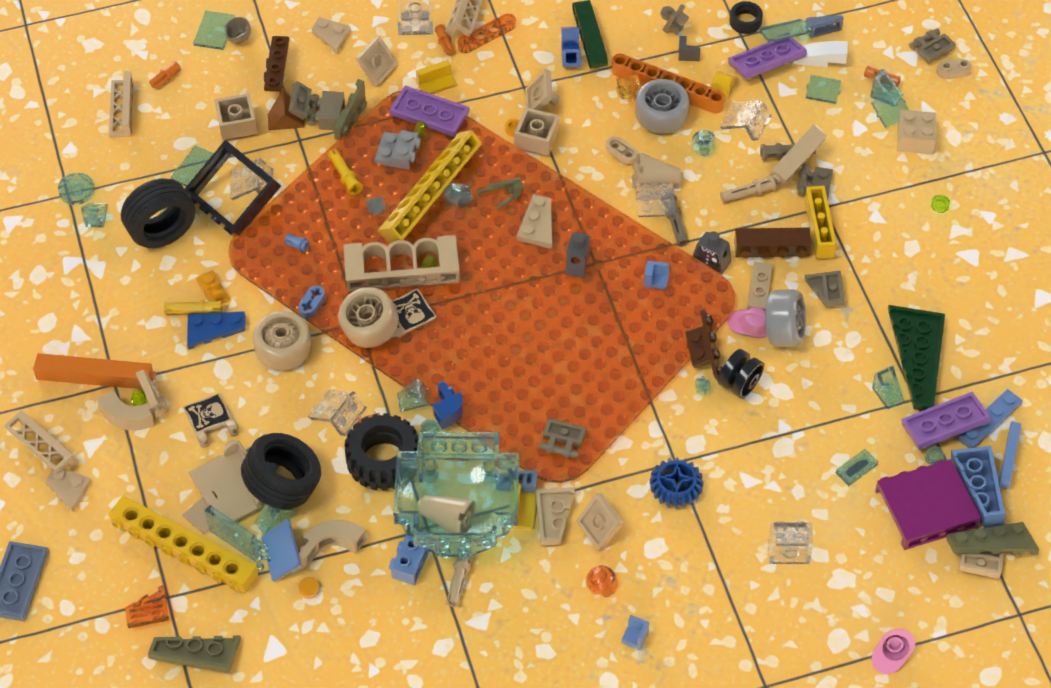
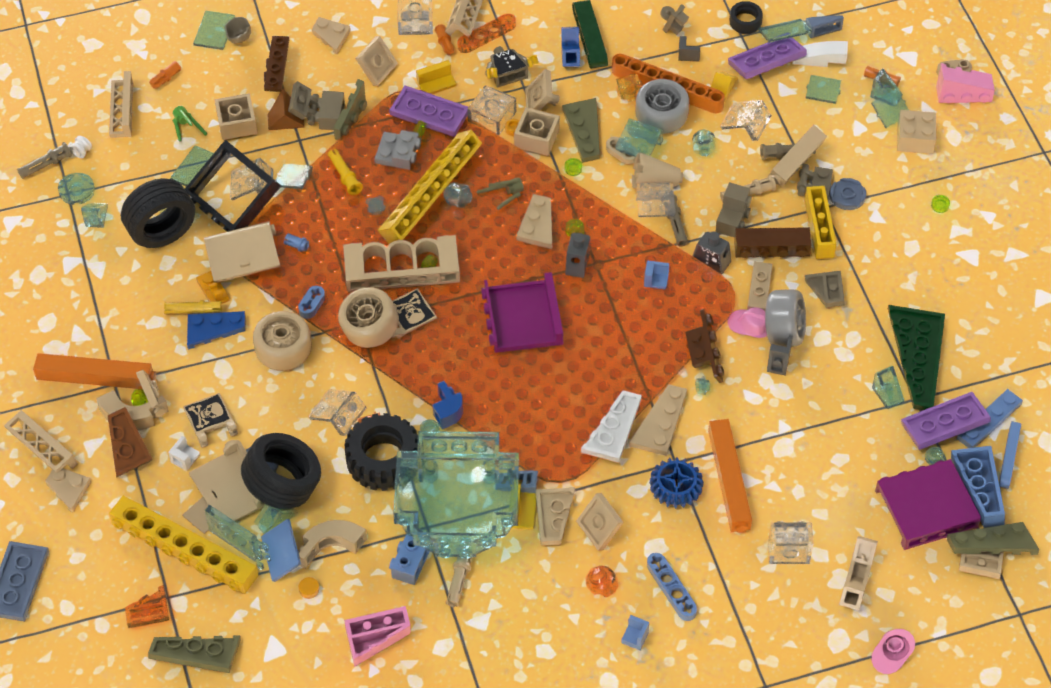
(54, 158): none -> dark tan pin
(80, 147): none -> white wheel
(126, 443): none -> dark orange wing
(182, 454): none -> white panel
(183, 117): none -> bright green plant
(242, 251): none -> tan door
(294, 176): none -> clear light blue piece
(375, 632): none -> bright pink wedge
(413, 396): clear light blue slope -> none
(448, 512): tan cone -> none
(492, 109): none -> clear brick
(508, 66): none -> torso
(523, 315): none -> magenta panel
(563, 433): dark tan plate -> none
(573, 166): none -> clear neon green tile
(574, 226): none -> clear neon green tile
(583, 125): none -> olive wing
(614, 428): none -> white wing
(639, 138): none -> clear light blue bracket
(660, 424): none -> tan wing
(674, 585): none -> medium blue beam
(730, 475): none -> orange brick
(734, 209): none -> dark tan brick
(741, 373): black wheel -> none
(779, 358): none -> dark grey panel
(847, 194): none -> sand blue tile
(856, 467): clear light blue tile -> none
(858, 573): none -> tan arch
(935, 48): dark tan plate -> none
(964, 86): none -> bright pink wedge

